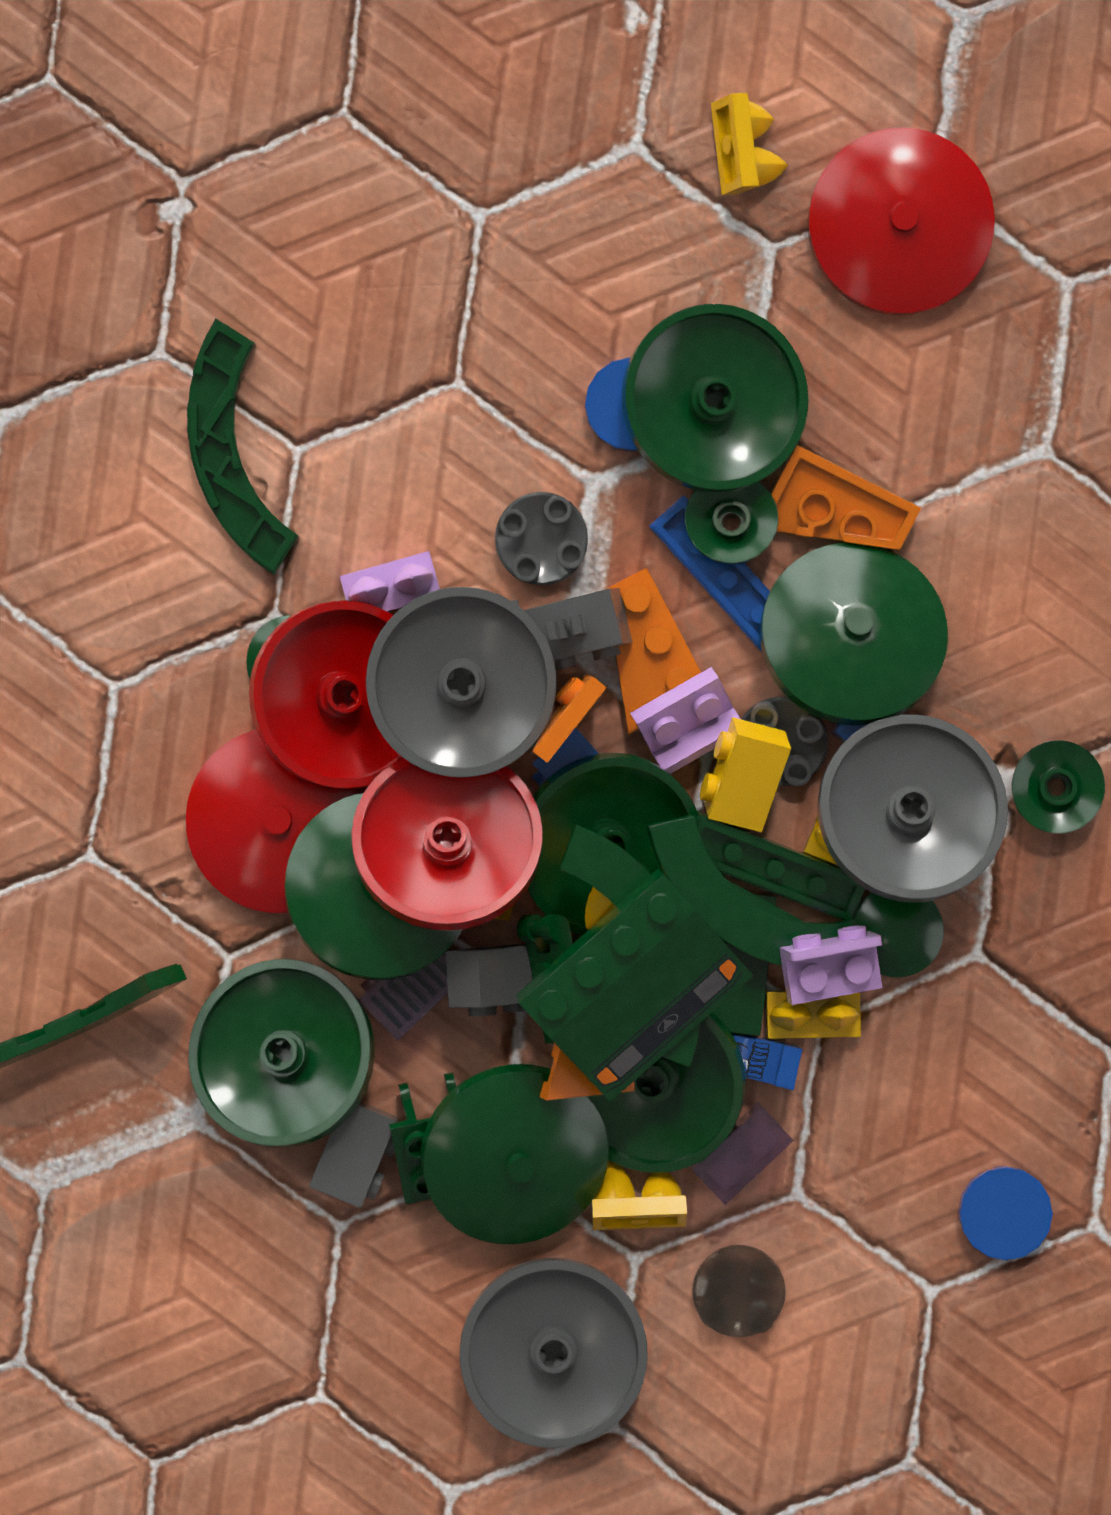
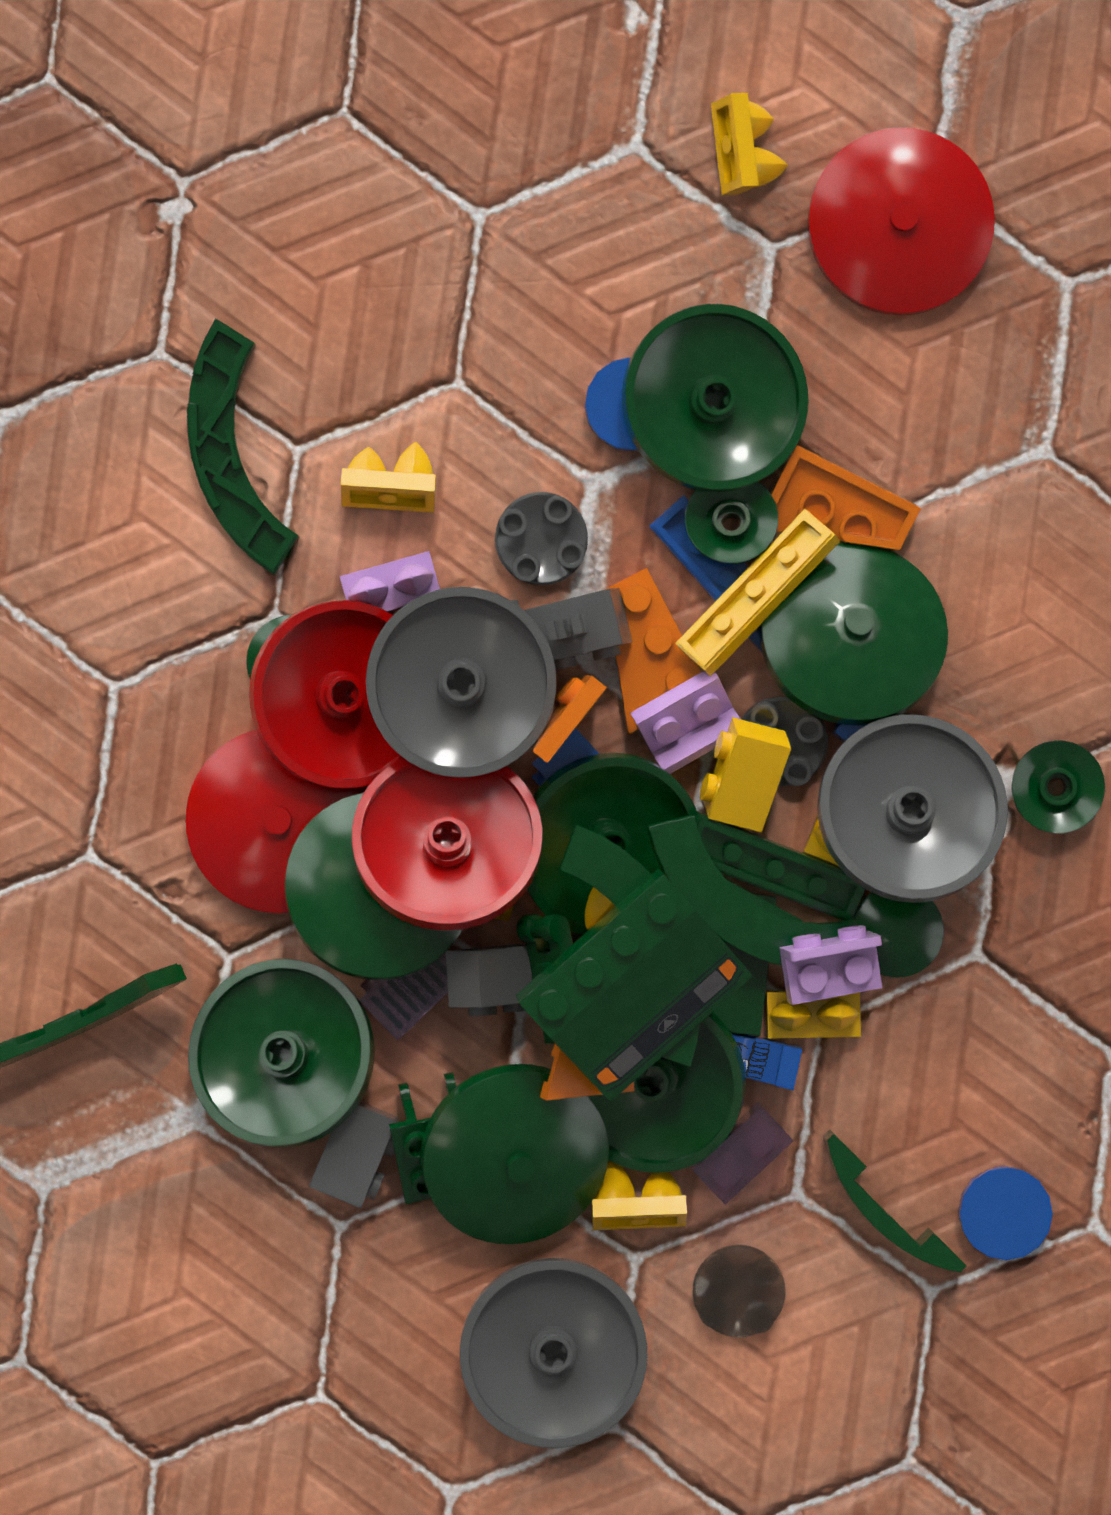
(405, 489): none -> yellow tile
(757, 592): none -> yellow tile
(926, 1247): none -> dark green slope

